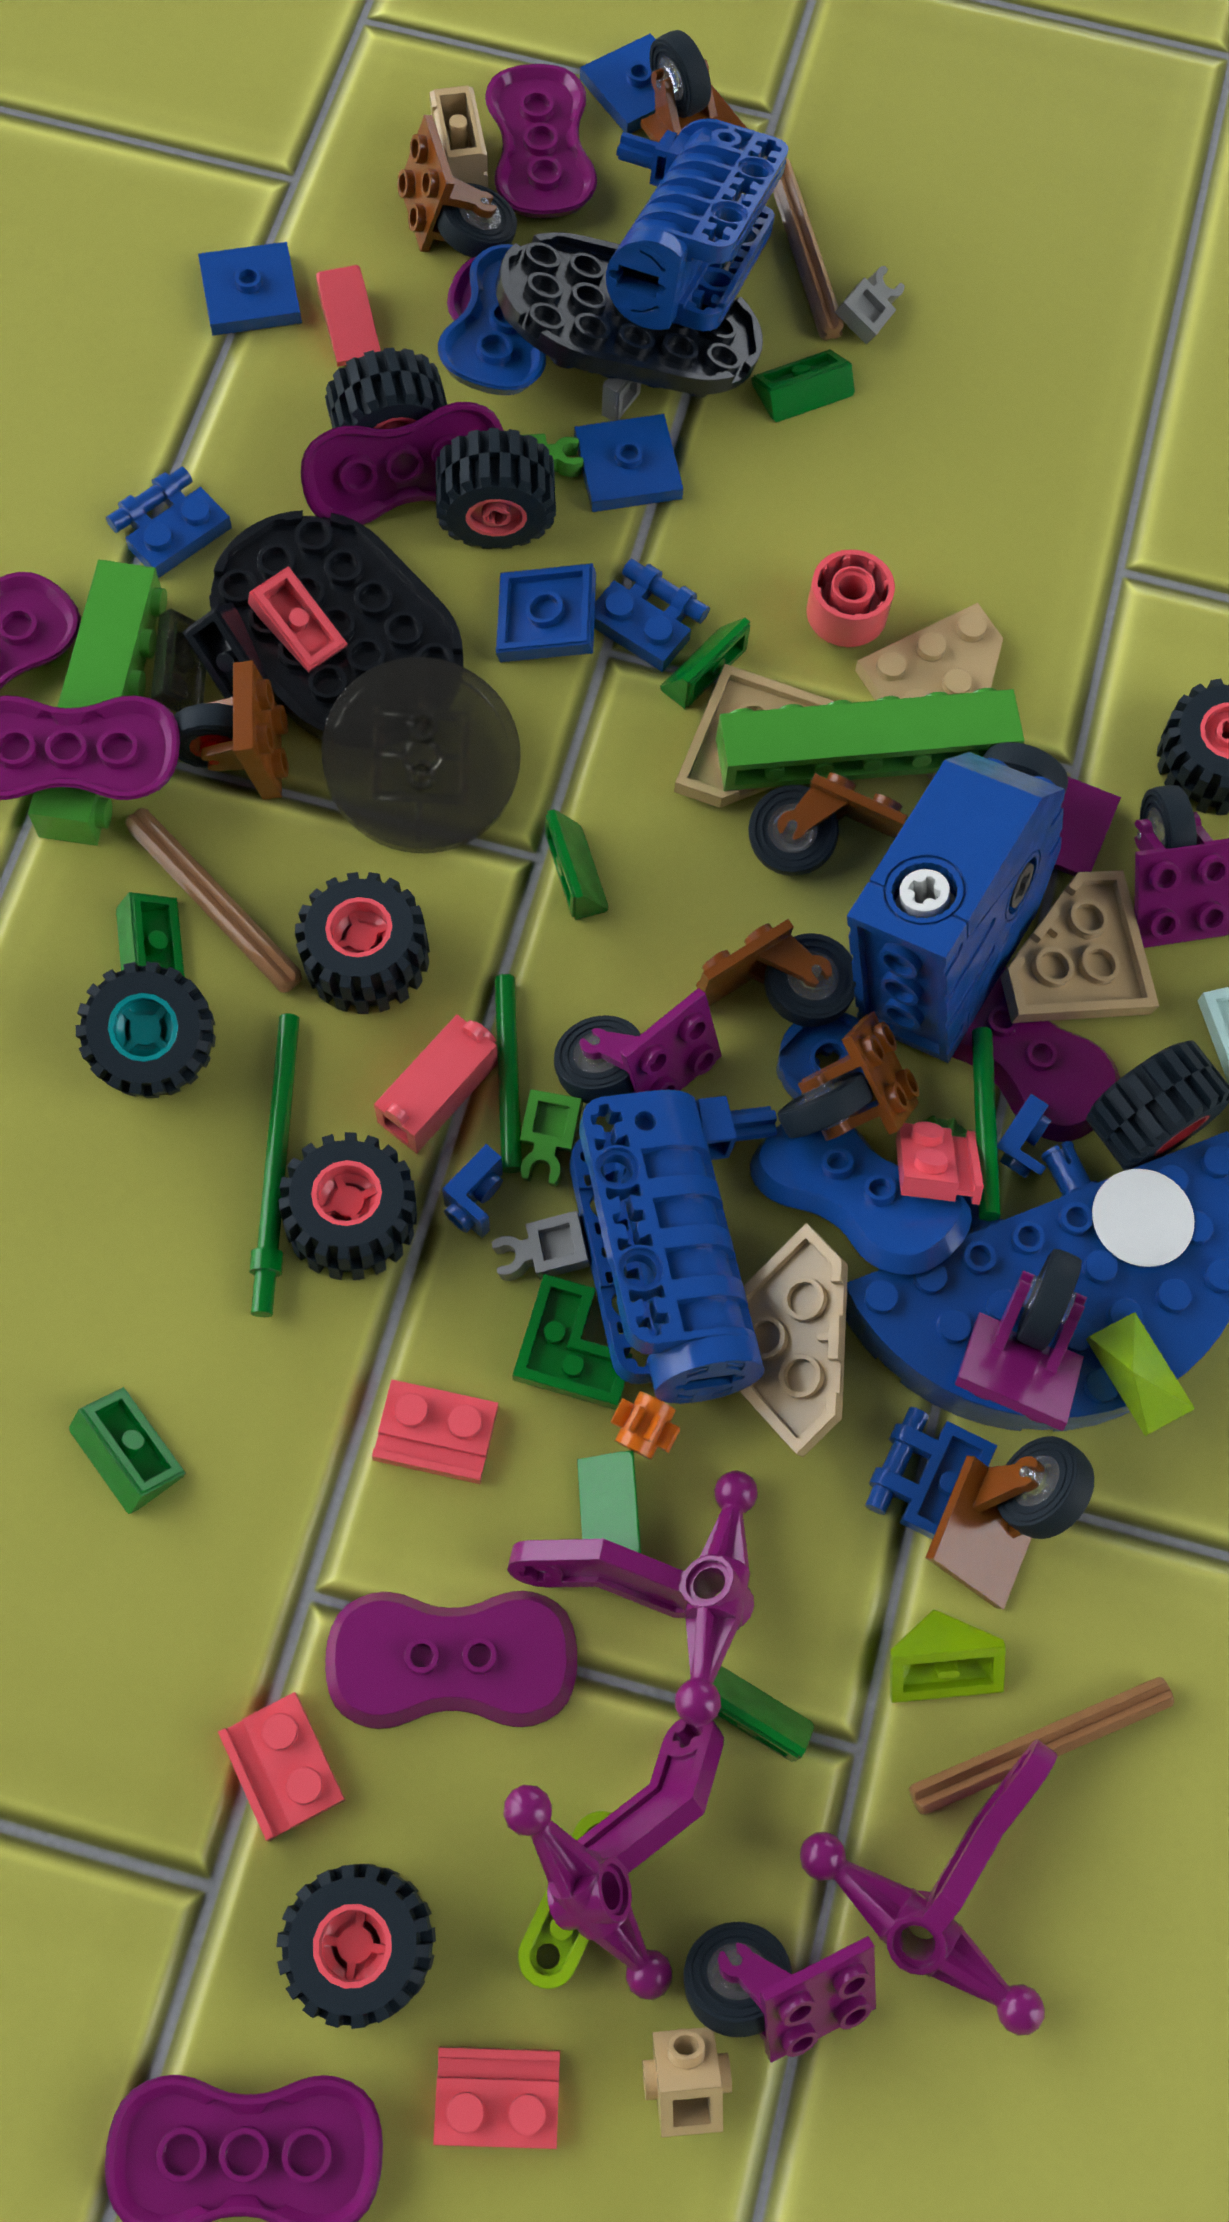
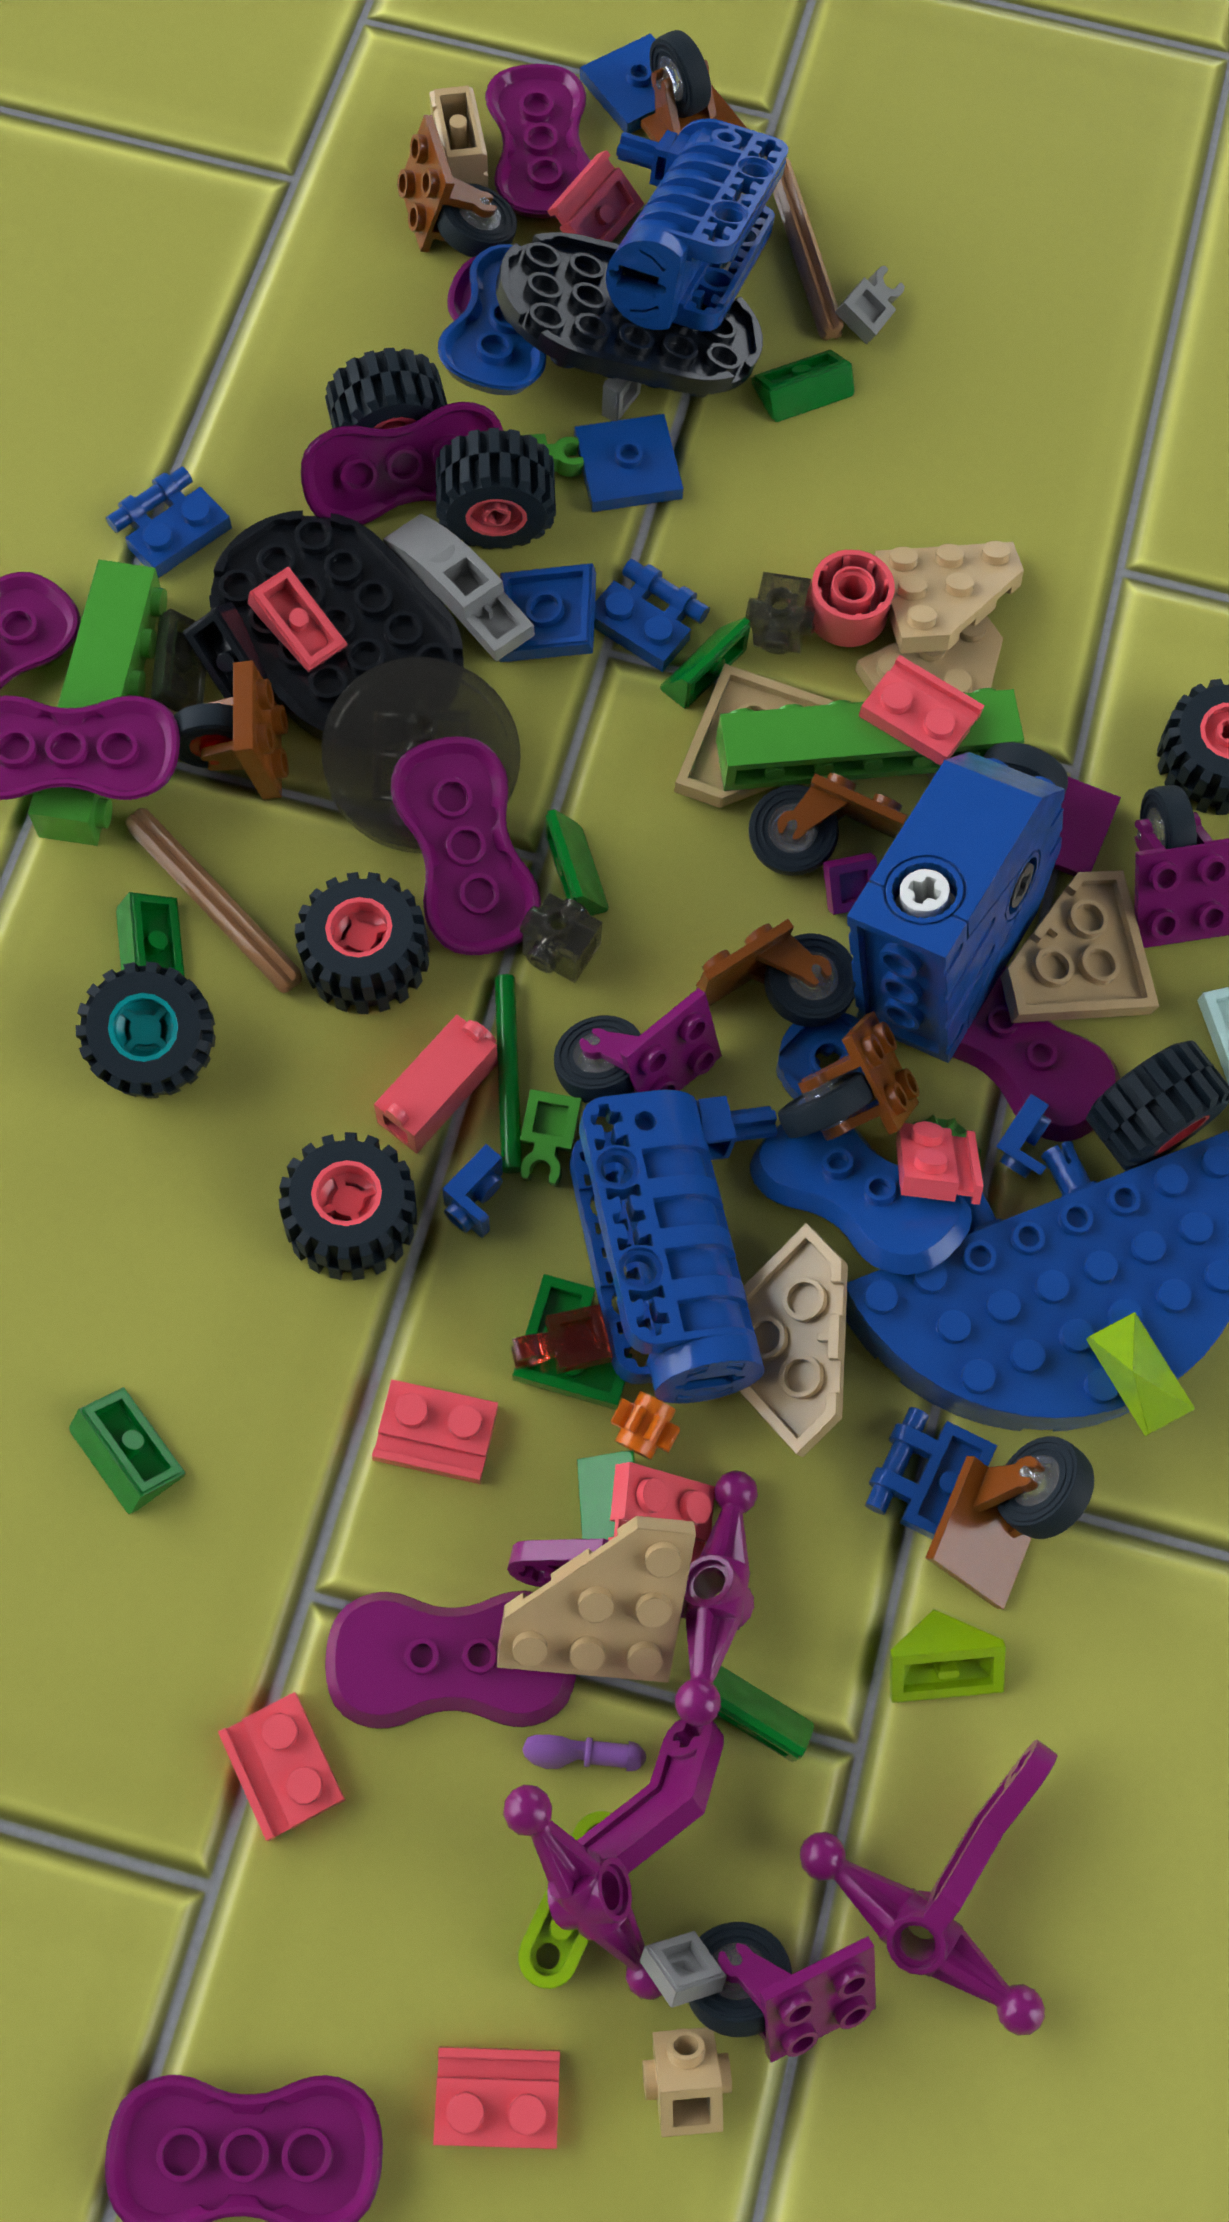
(249, 288): blue plate -> none
(267, 1259): green bar -> none
(347, 313): coral slope -> none
(356, 1945): black wheel -> none
(456, 807): none -> magenta plate
(462, 584): none -> light grey slope
(552, 1247): light grey plate -> none
(558, 1751): none -> medium lavender piece
(560, 937): none -> clear smoke brick
(572, 1338): none -> clear red plate
(597, 201): none -> coral plate
(606, 1608): none -> tan plate
(663, 1495): none -> coral plate
(682, 1969): none -> light grey tile
(781, 613): none -> clear smoke brick
(846, 880): none -> magenta plate
(921, 710): none -> coral plate
(947, 590): none -> tan plate
(986, 1121): green bar -> none
(1020, 1366): magenta plate -> none
(1059, 1736): medium nougat axle -> none
(1143, 1217): white sticker -> none

